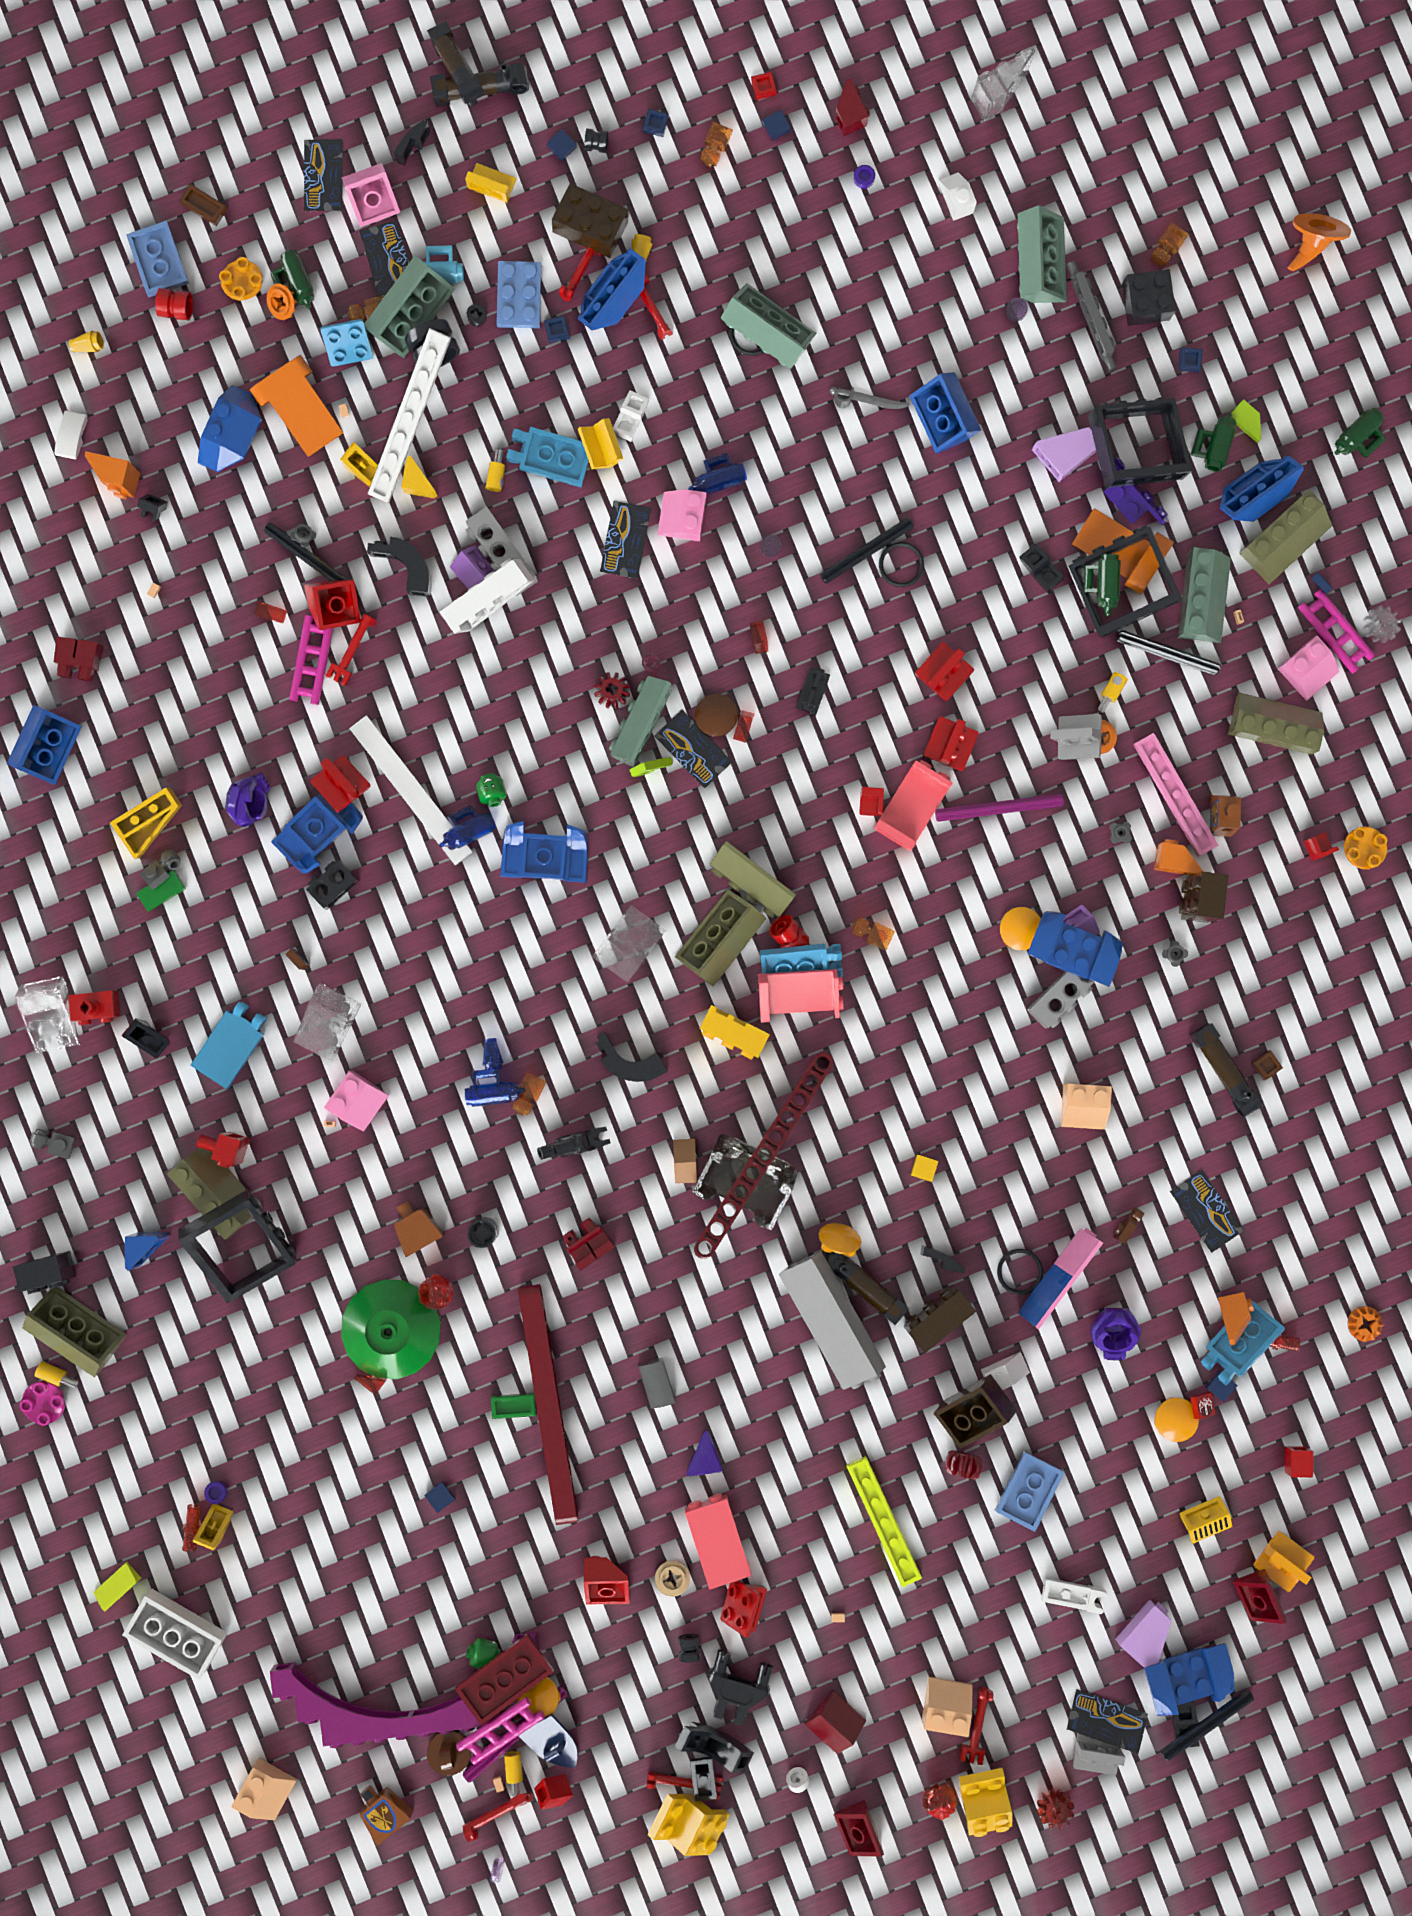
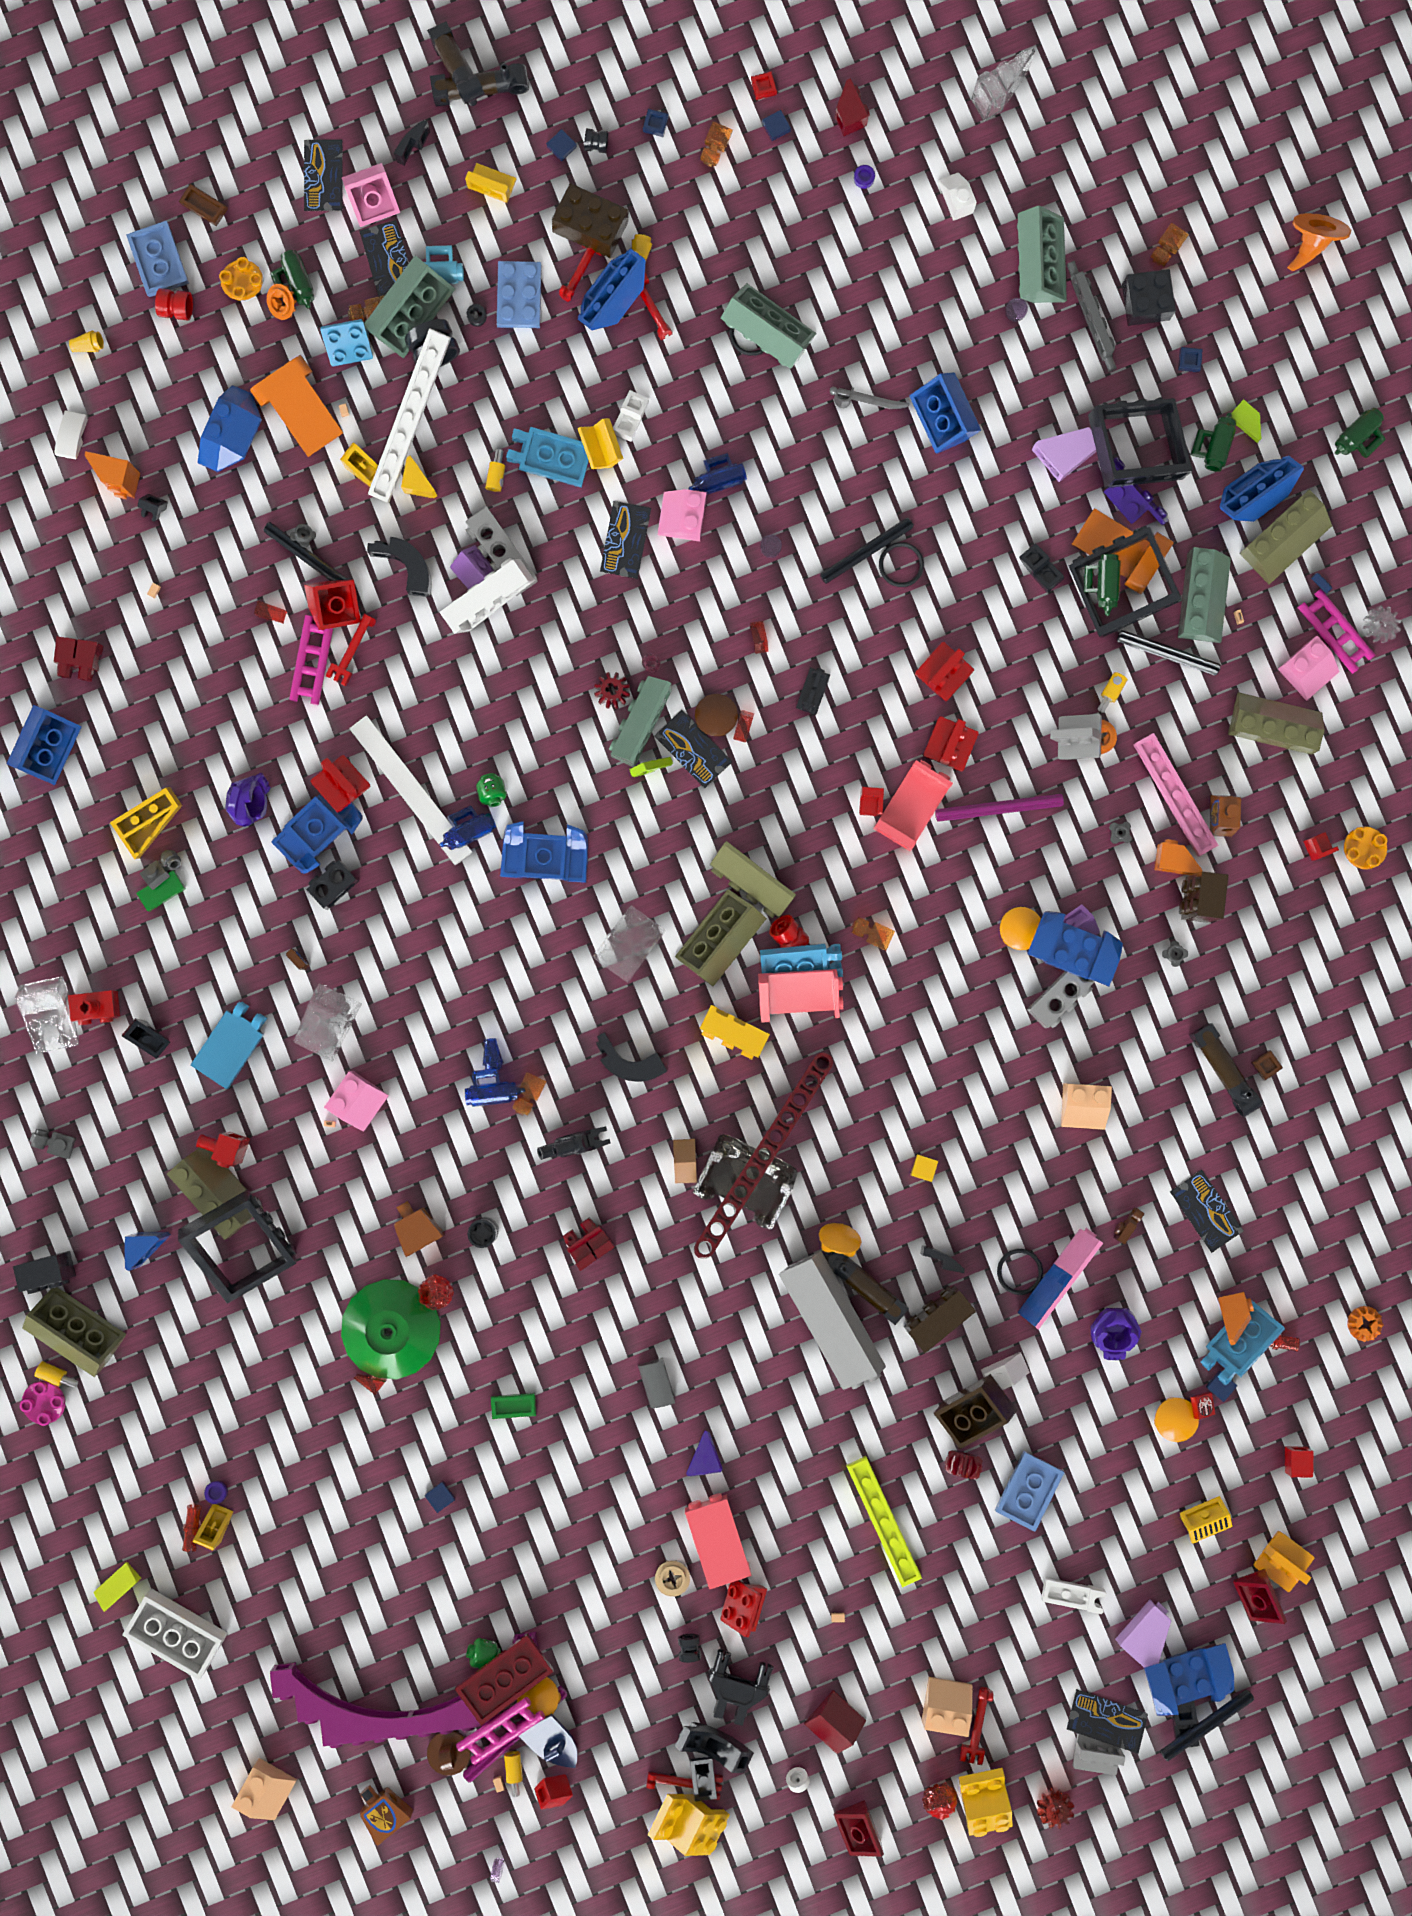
(469, 1828): red hinge -> none
(548, 1404): dark red beam -> none
(556, 329): dark blue tile -> none
(604, 1582): red slope -> none

